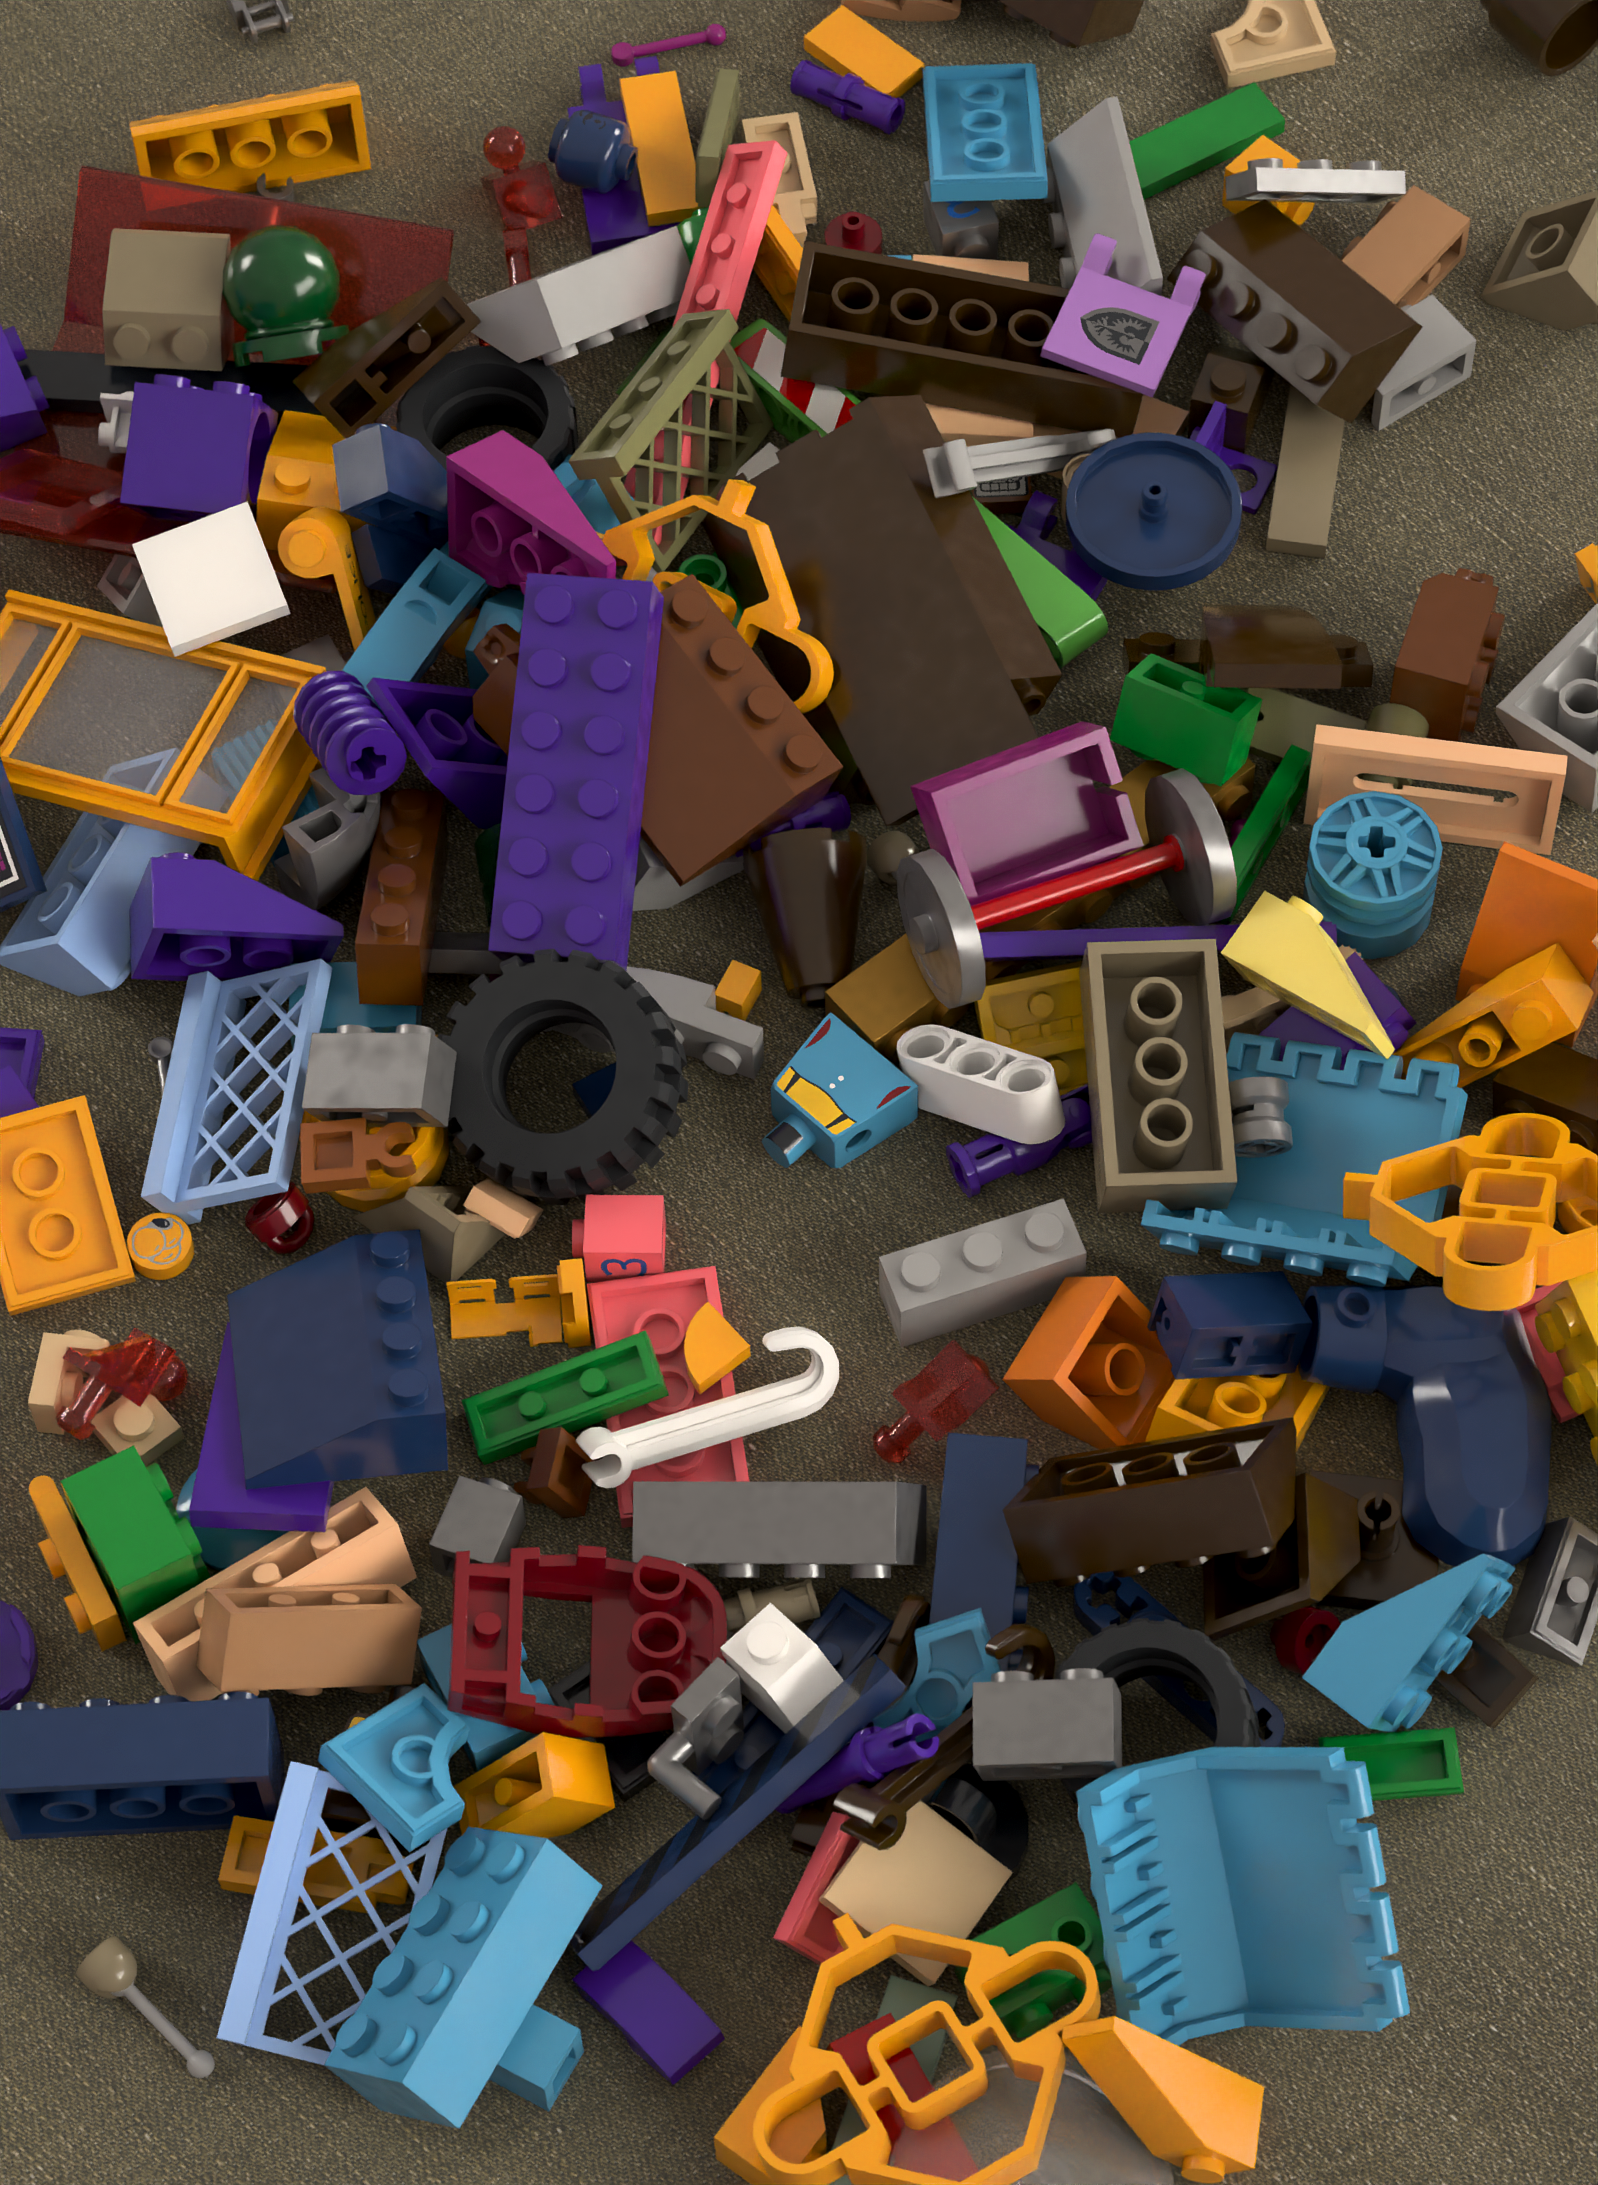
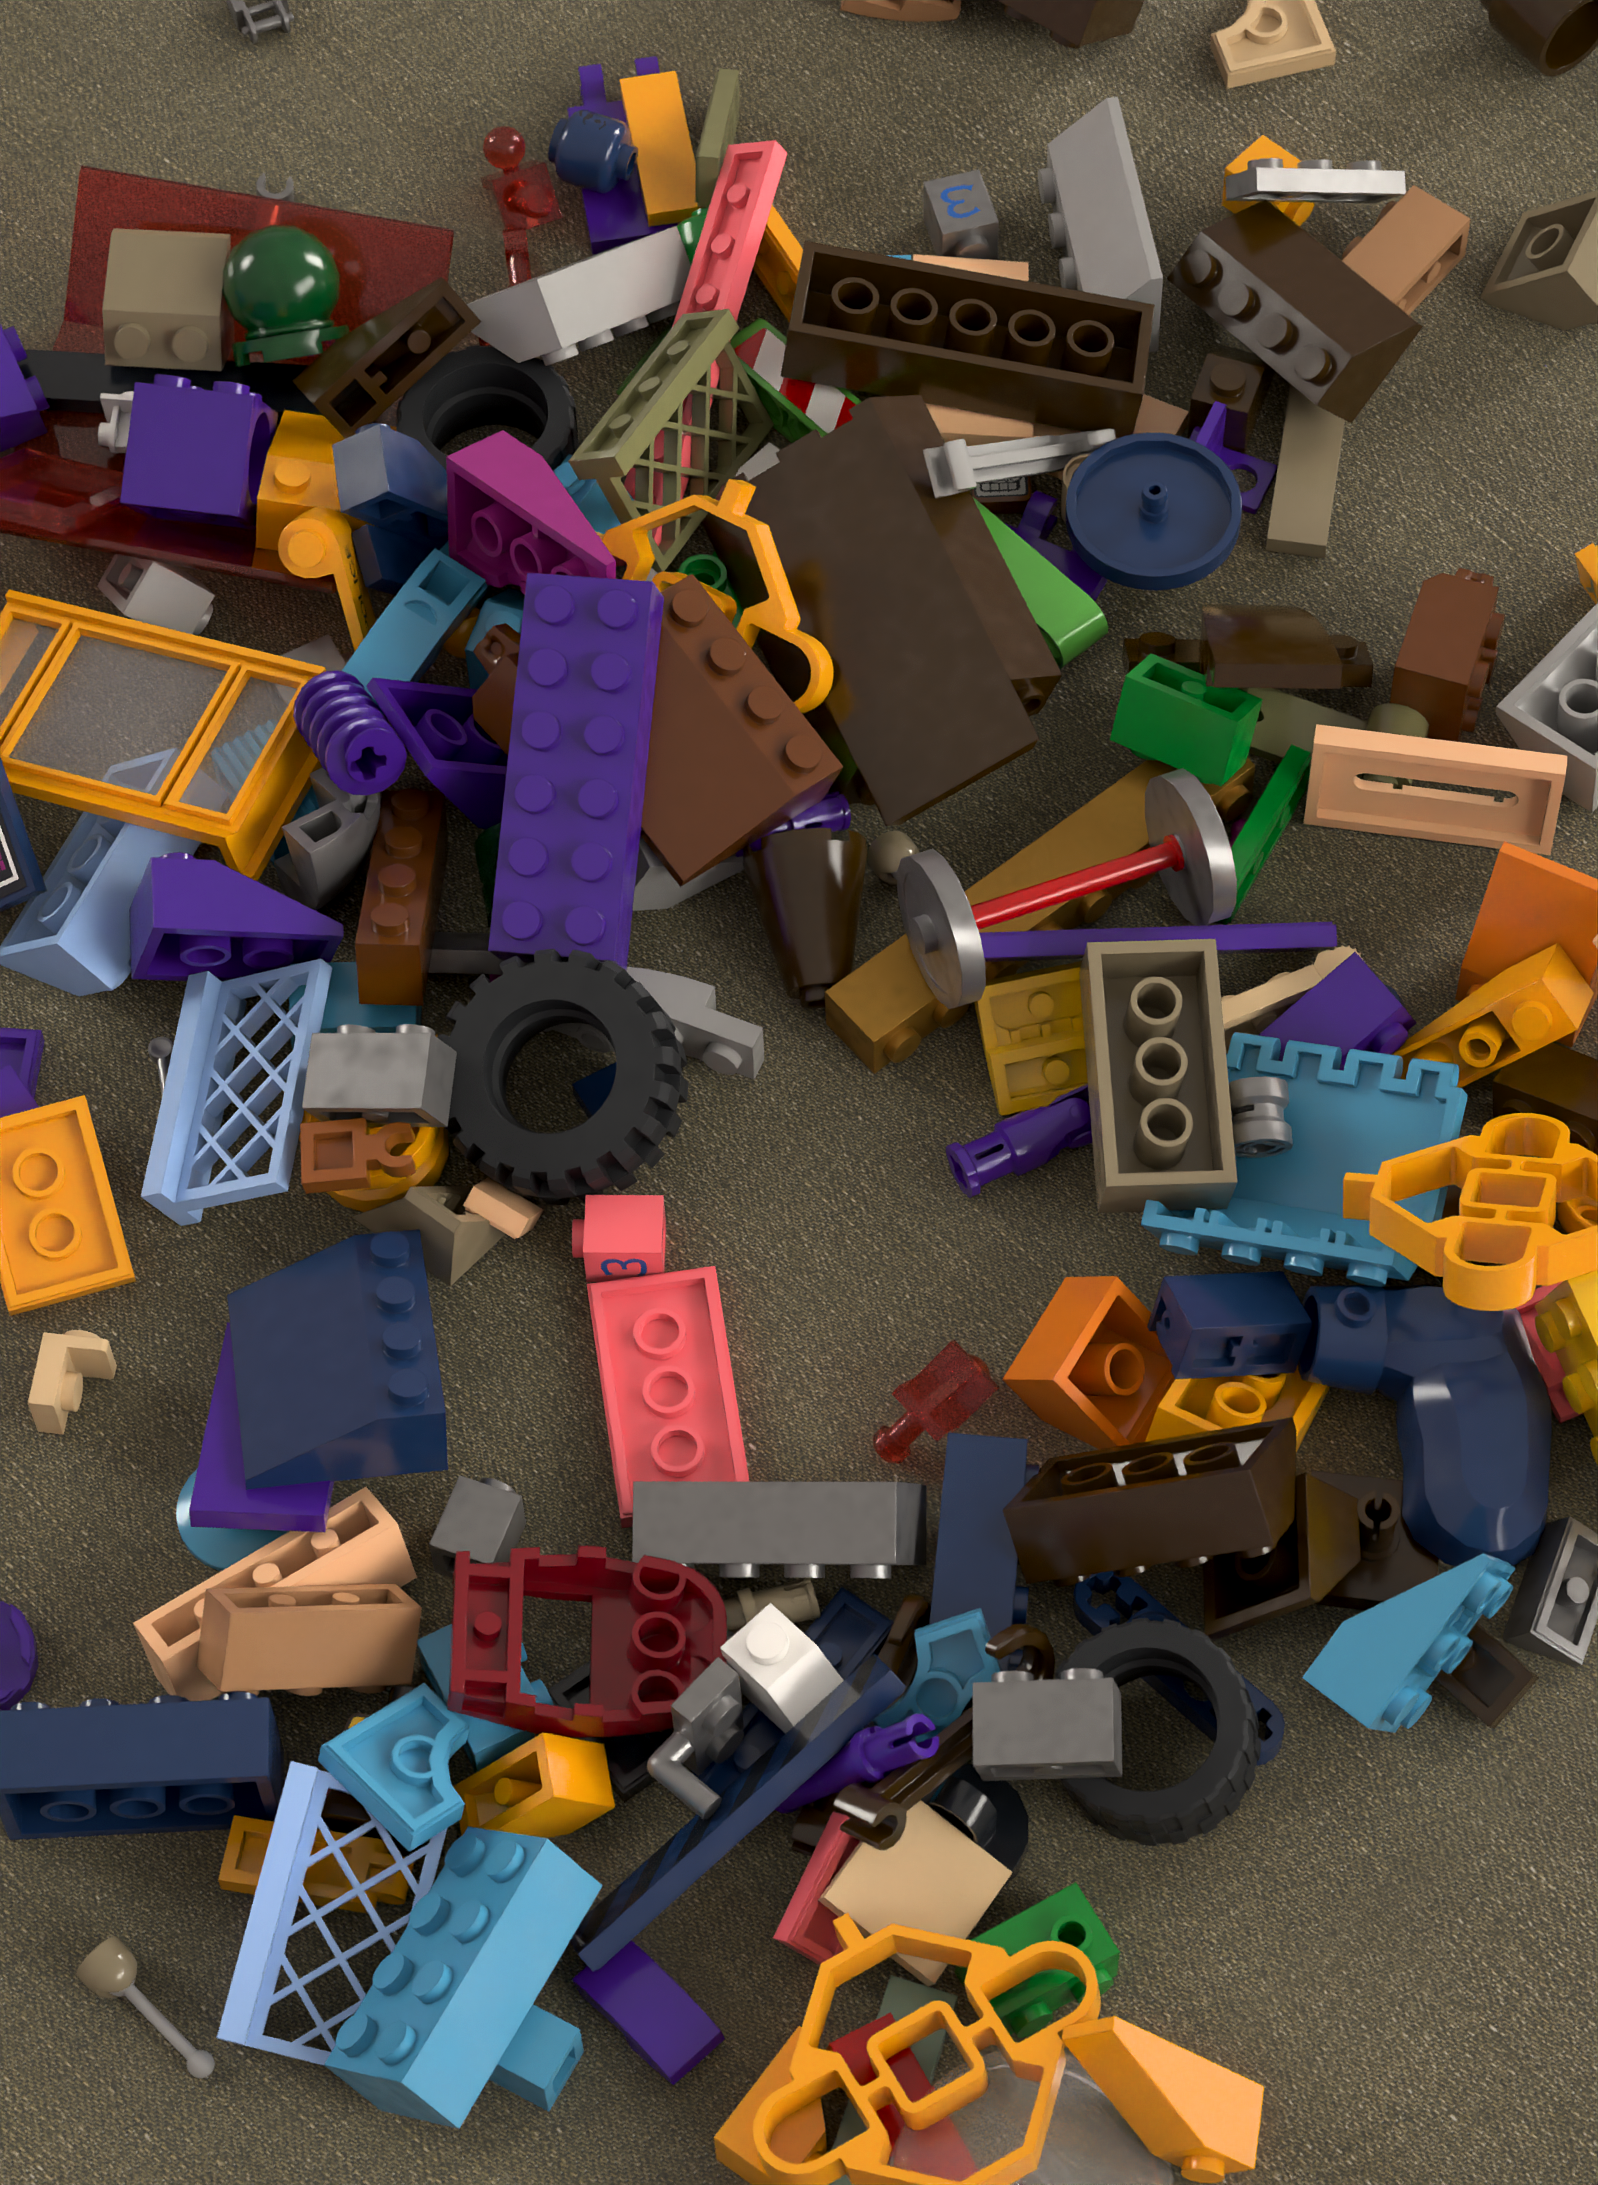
(68, 1556): light orange hinge -> none
(128, 1369): clear red piece -> none
(134, 1534): green brick -> none
(146, 1427): tan plate -> none
(160, 1246): light orange tile -> none
(211, 579): white tile -> none
(276, 1214): dark red tile -> none
(283, 135): light orange slope -> none
(489, 1319): light orange piece -> none
(557, 1474): reddish brown tile -> none
(565, 1396): green tile -> none
(574, 1303): light orange tile -> none
(624, 53): magenta hinge -> none
(712, 1348): light orange tile -> none
(719, 1419): white piece -> none
(738, 990): light orange piece -> none
(796, 191): tan hinge -> none
(837, 1098): dark azure torso -> none
(847, 96): dark purple pin -> none
(855, 47): light orange tile -> none
(855, 232): dark red tile -> none
(980, 1272): light grey brick -> none
(982, 1083): white beam -> none
(984, 133): dark azure tile -> none
(1029, 813): piece -> none
(1117, 327): medium lavender flag -> none
(1204, 138): green tile -> none
(1242, 1892): dark azure hinge -> none
(1297, 962): light yellow slope -> none
(1302, 1637): dark red tile -> none
(1374, 872): dark azure wheel -> none
(1405, 1762): green tile -> none
(1429, 366): light grey slope -> none

